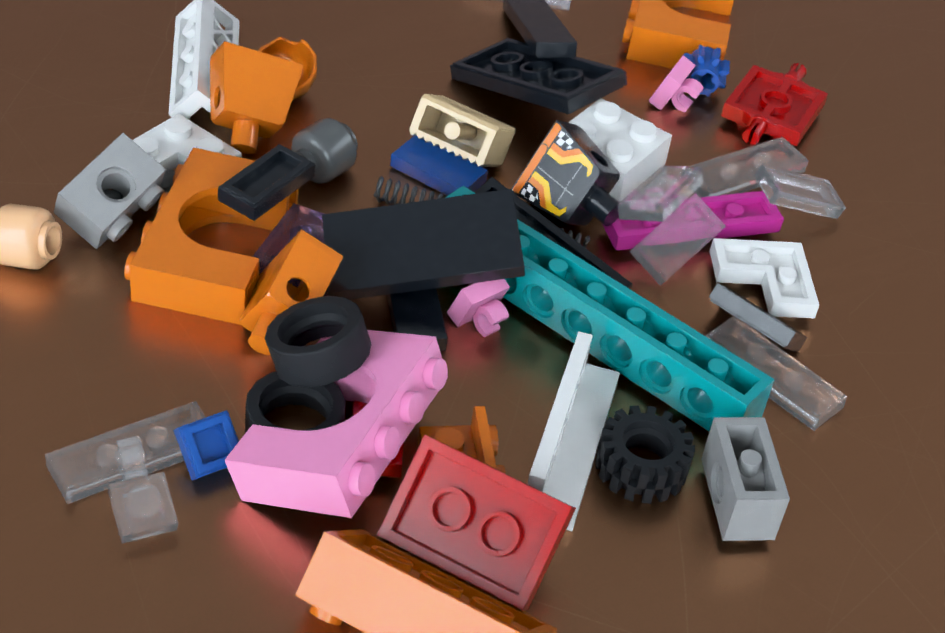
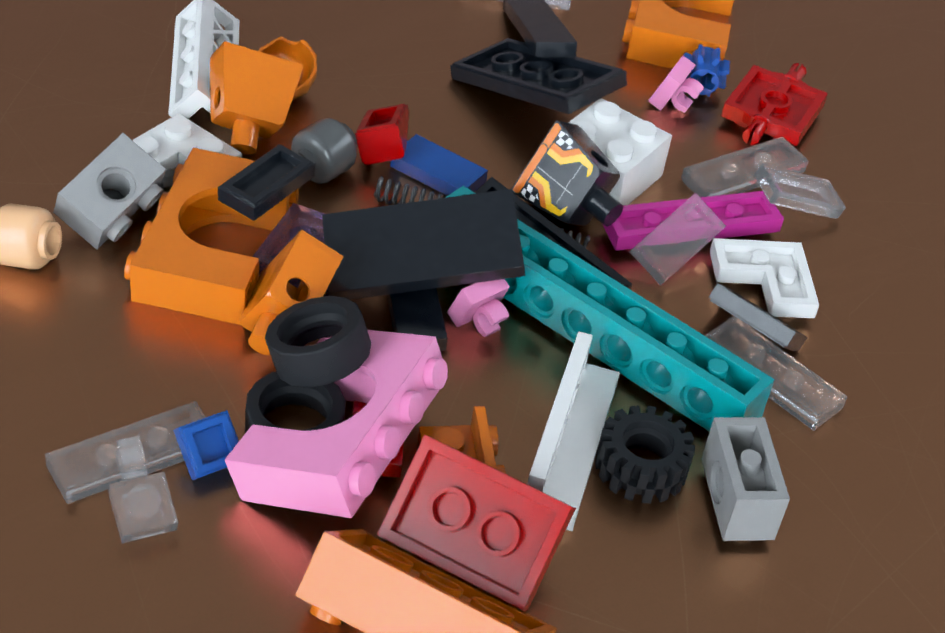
(383, 134): none -> red slope
(462, 130): tan brick -> none
(661, 193): clear tile -> none

